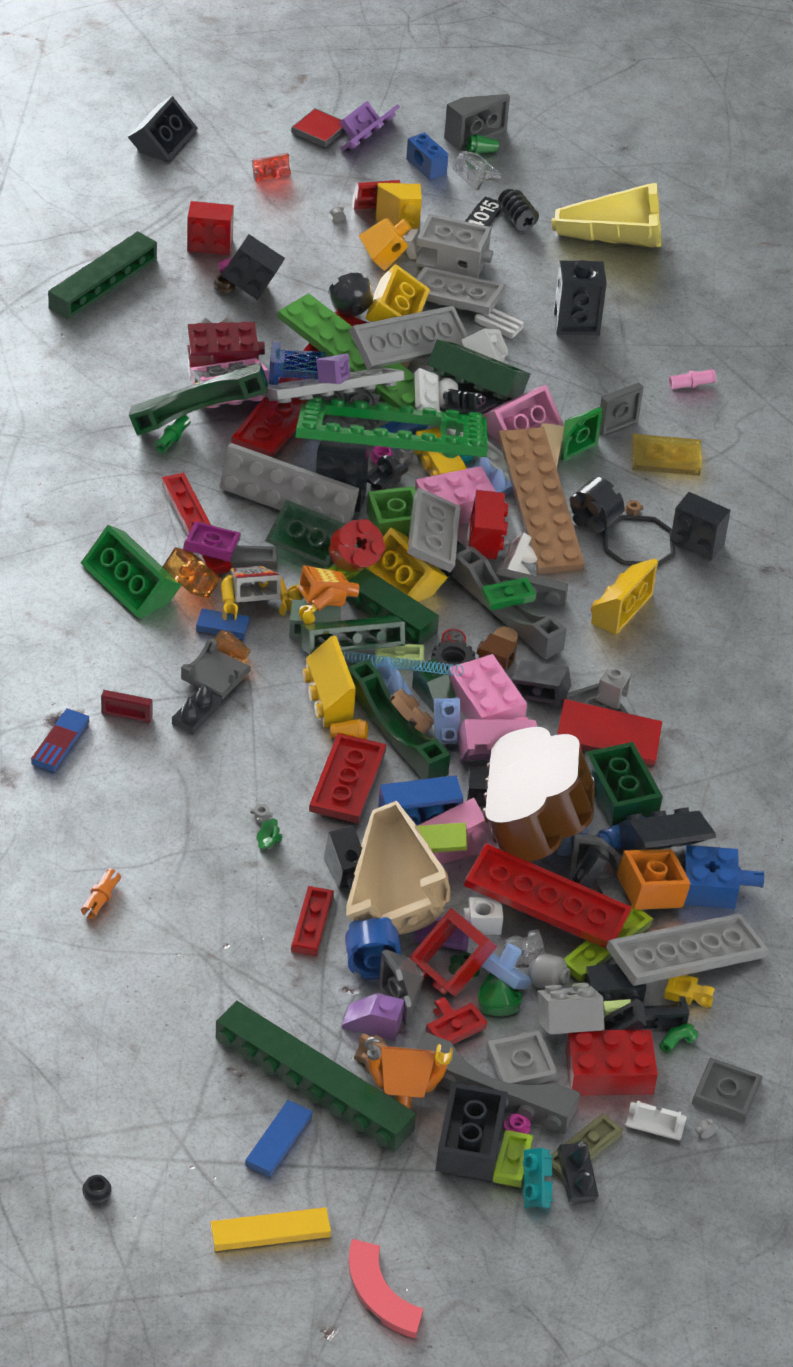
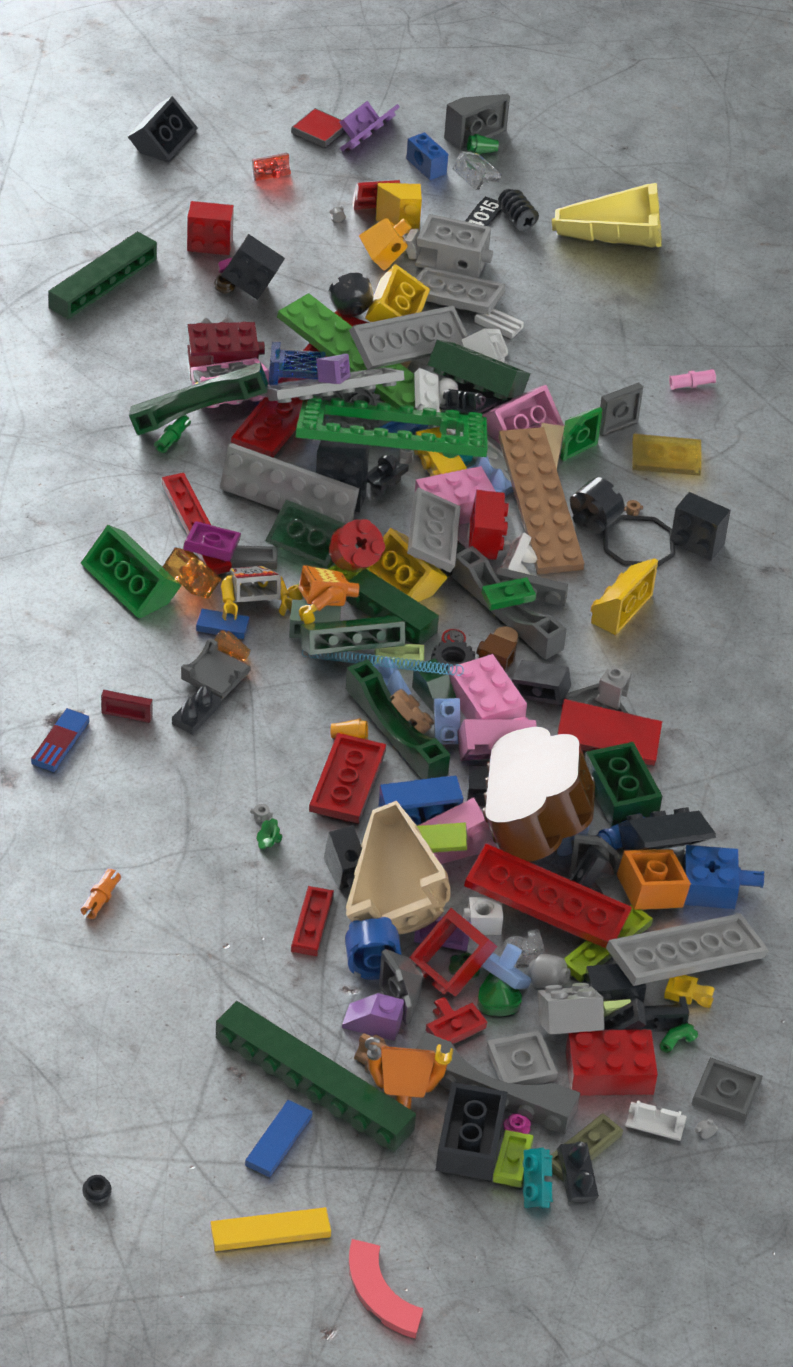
(330, 683): yellow slope -> none
(379, 451): dark pink plate -> none
(391, 509): bright green brick -> none
(580, 297): black torso -> none

